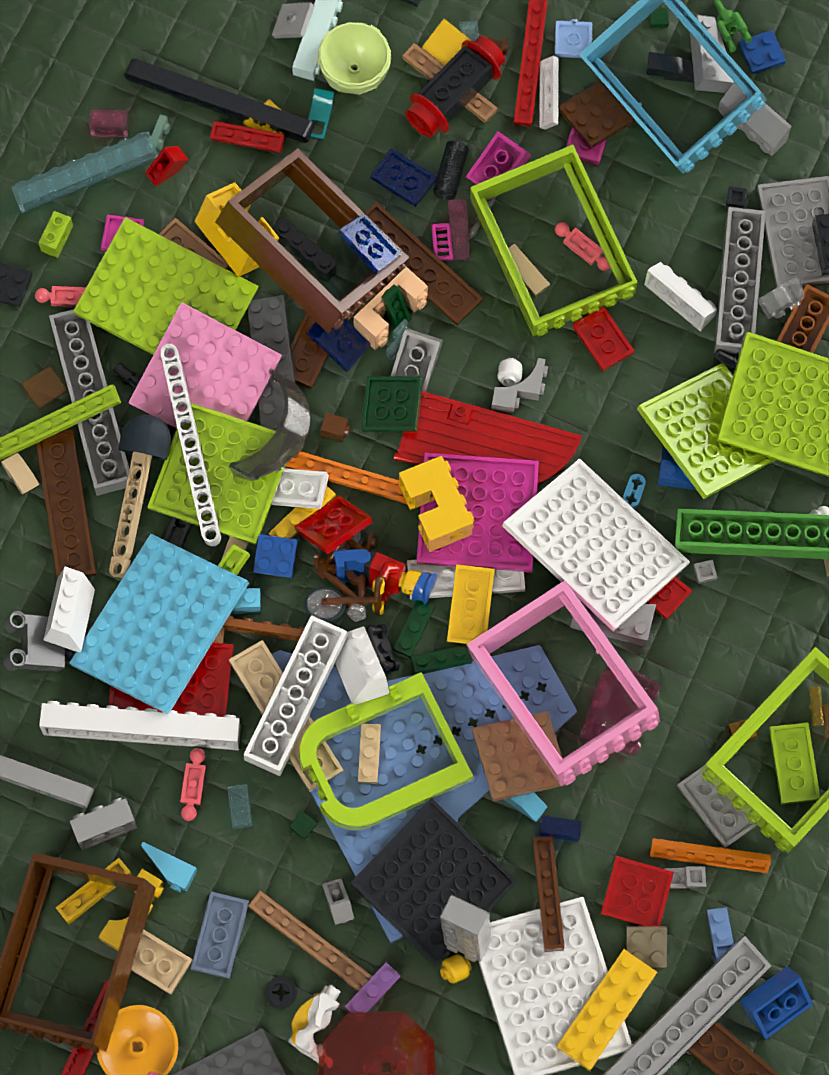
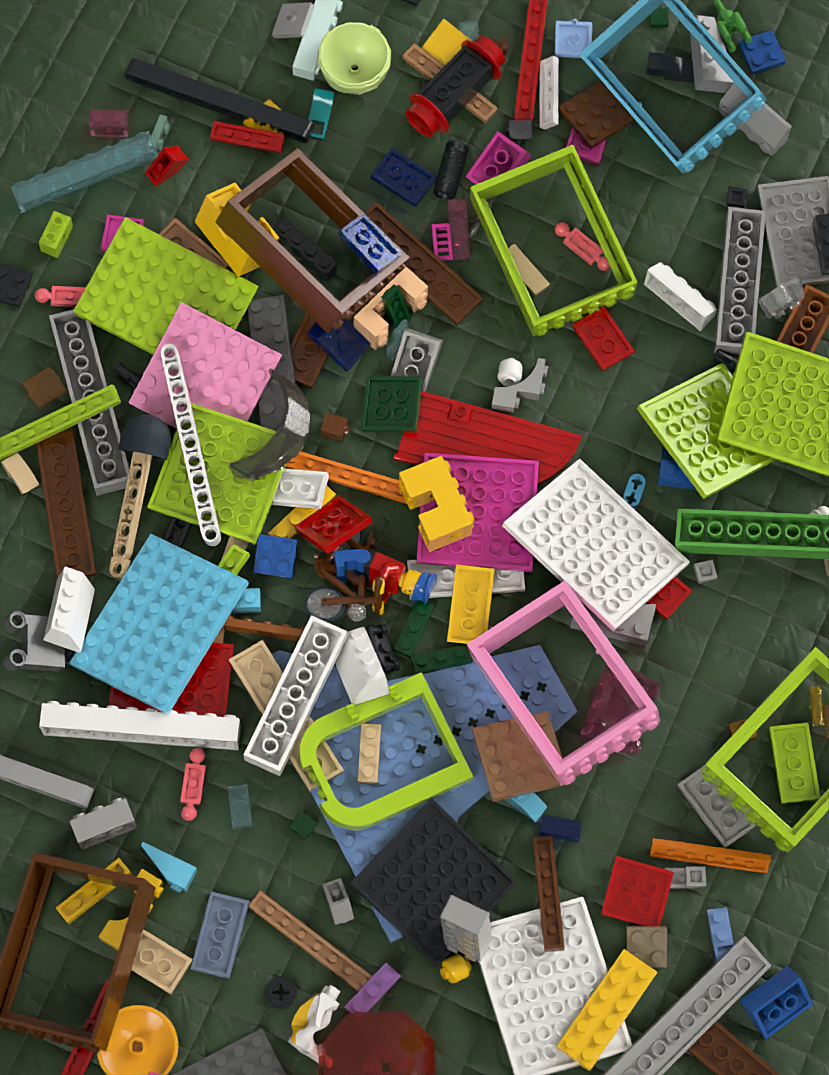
(519, 128): none -> black brick

